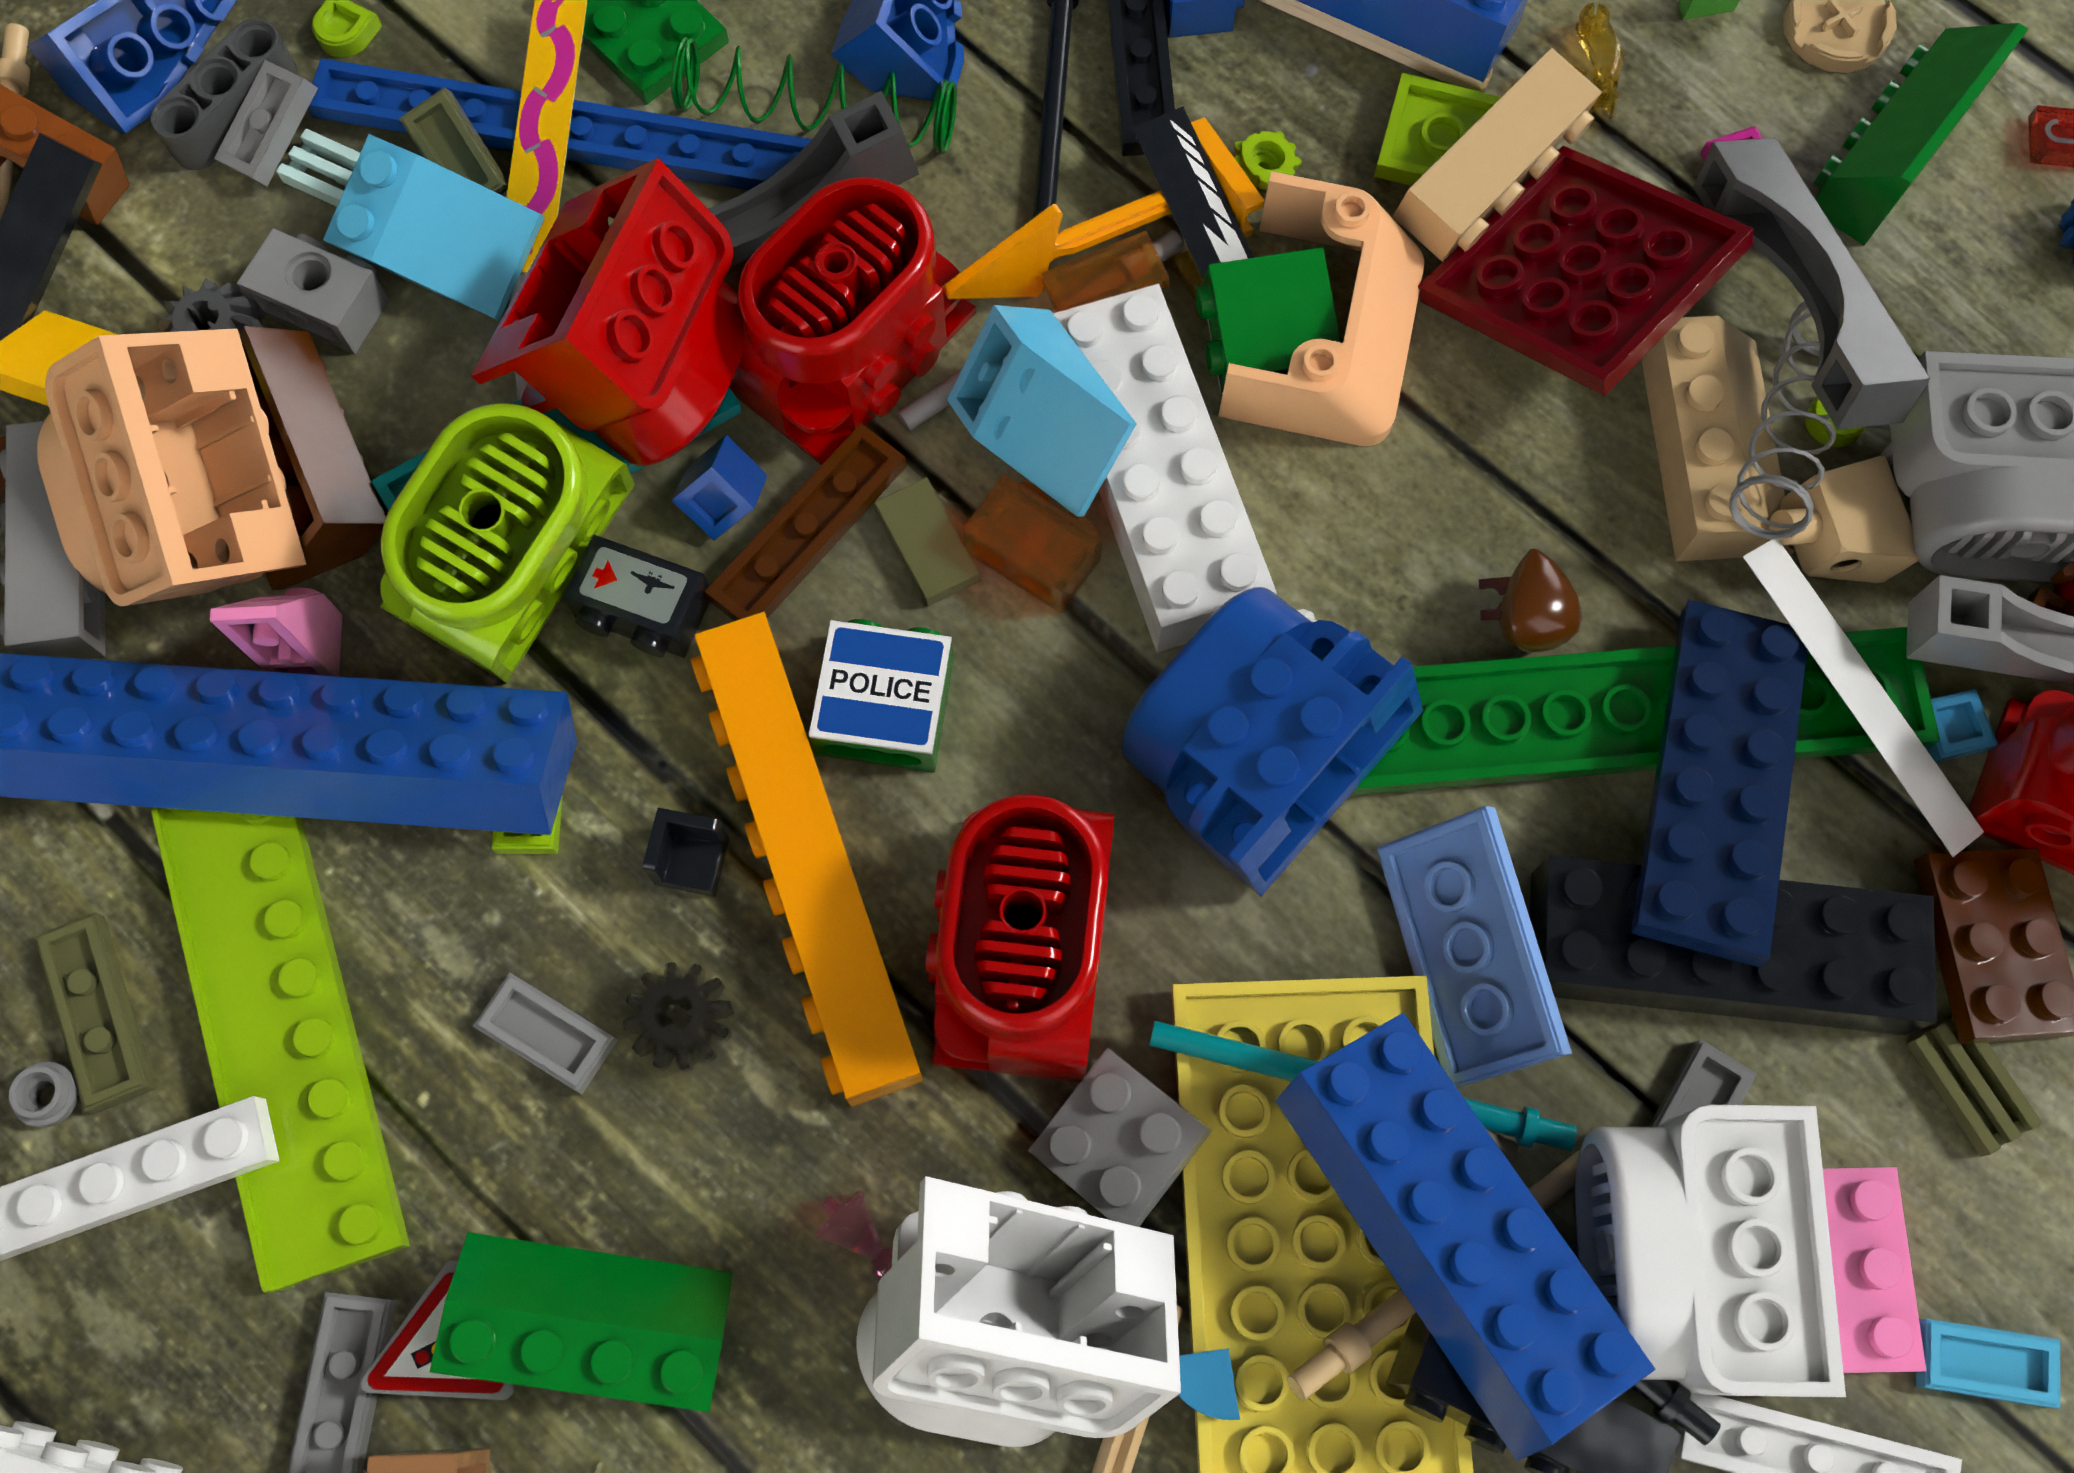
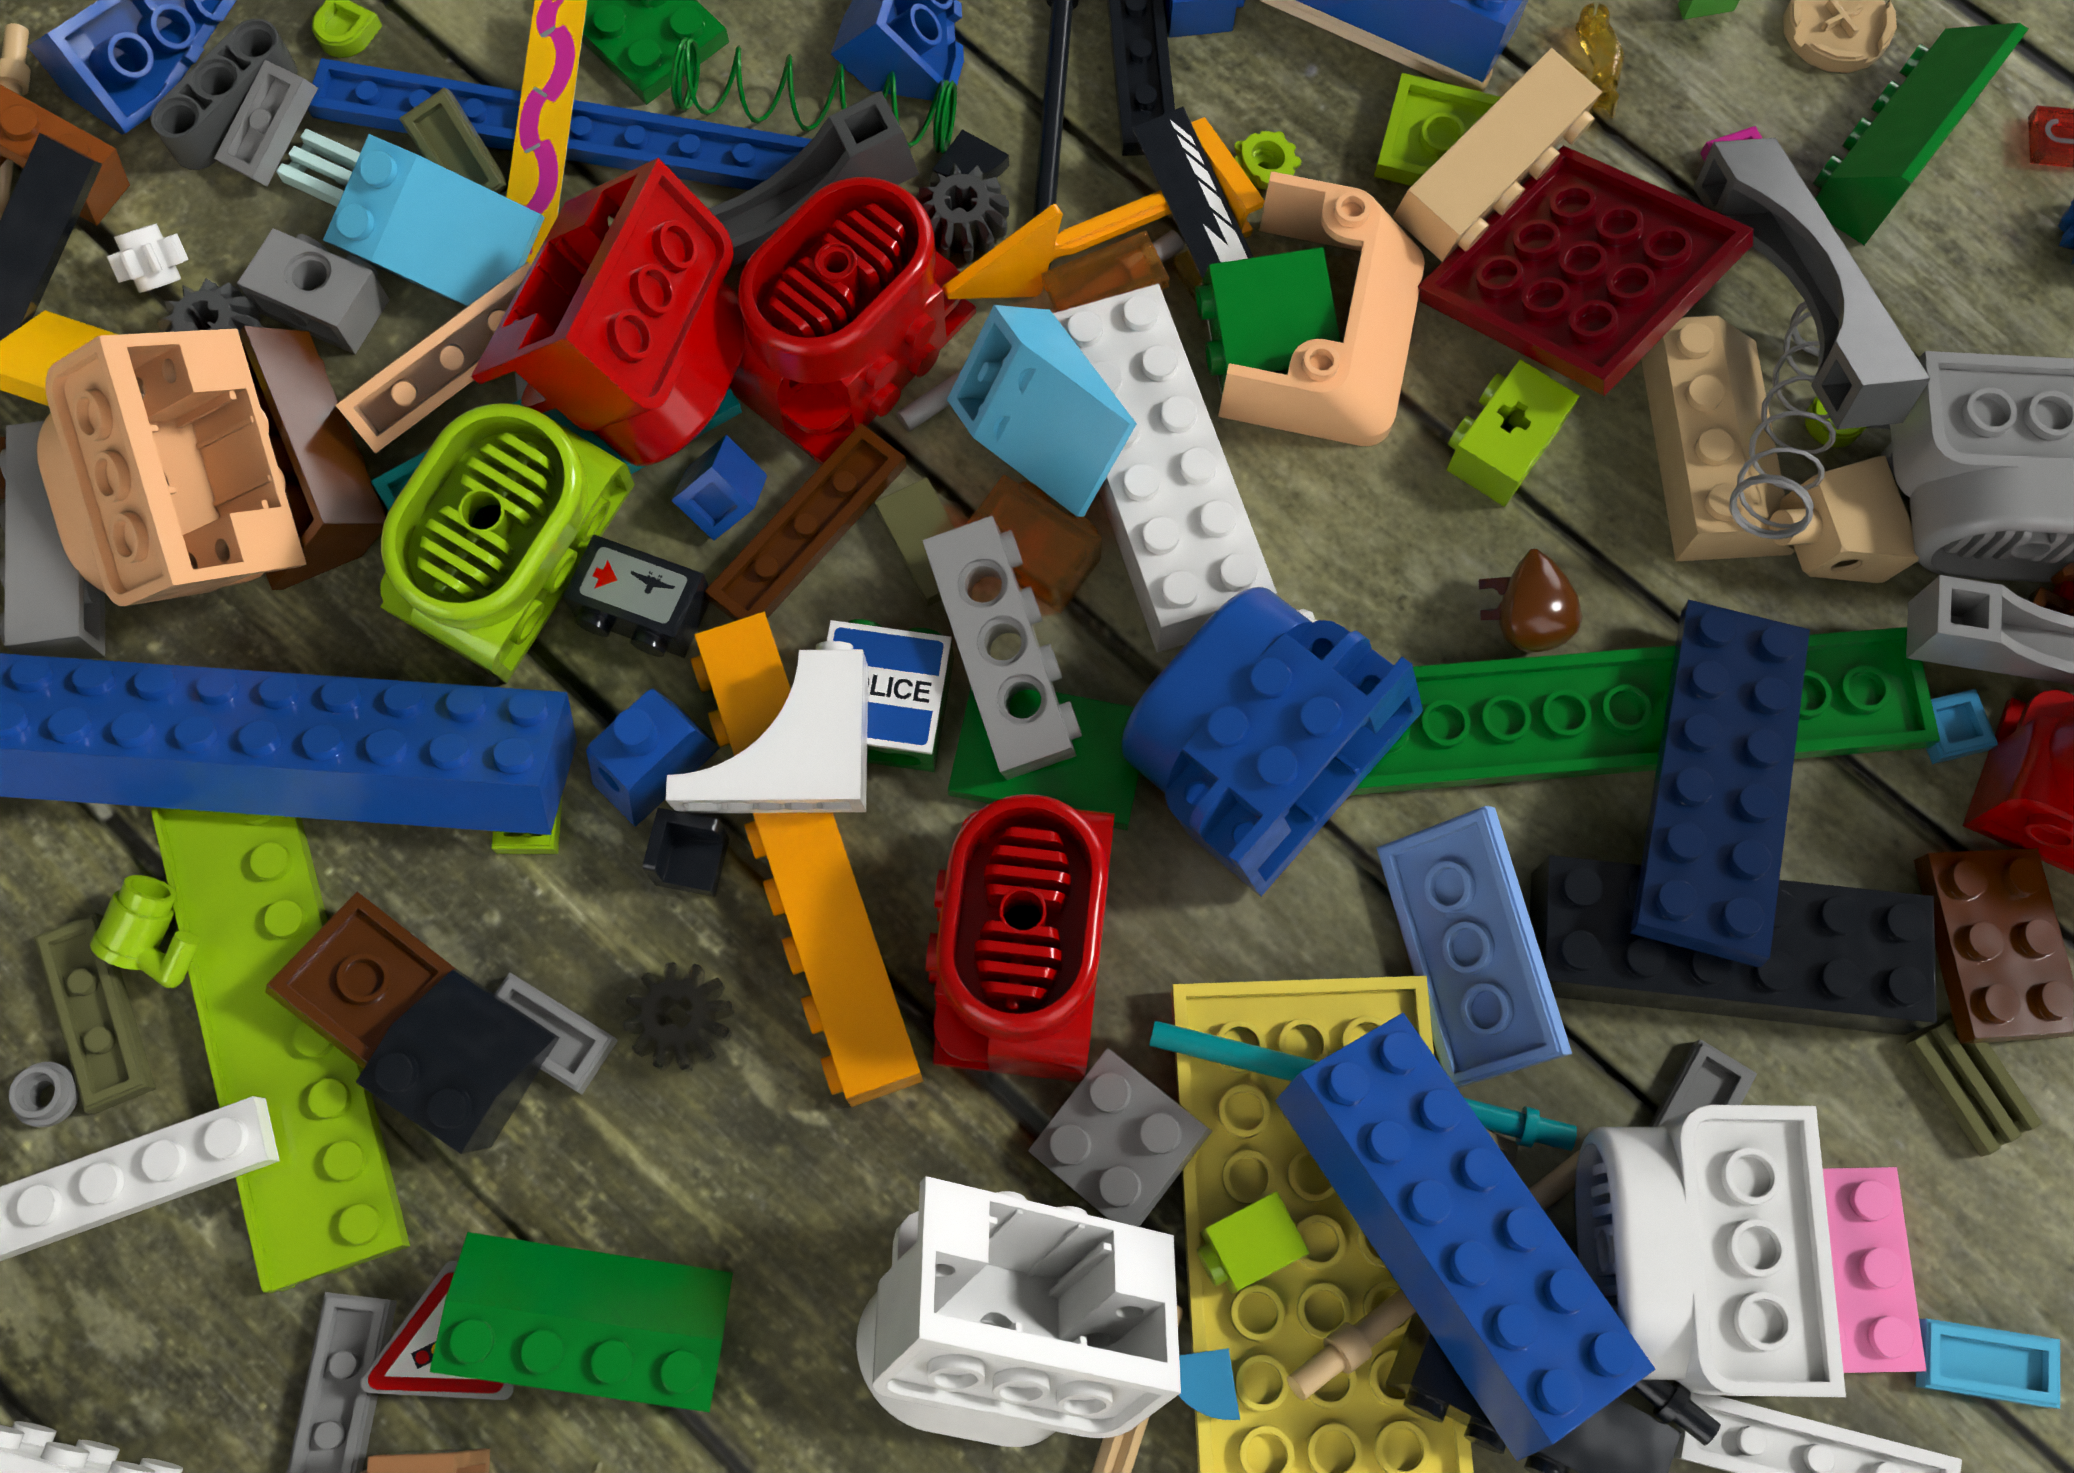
(136, 927): none -> lime piece
(147, 258): none -> white gear
(286, 631): bright pink slope -> none
(357, 978): none -> reddish brown plate
(429, 370): none -> light nougat brick
(458, 1062): none -> black slope
(641, 750): none -> blue torso
(807, 757): none -> white arch
(854, 1230): clear pink piece -> none
(958, 563): none -> light grey brick
(965, 212): none -> dark grey gear
(968, 152): none -> black tile
(1091, 781): none -> green tile
(1251, 1244): none -> lime brick
(1531, 409): none -> lime brick
(1864, 696): white sticker -> none

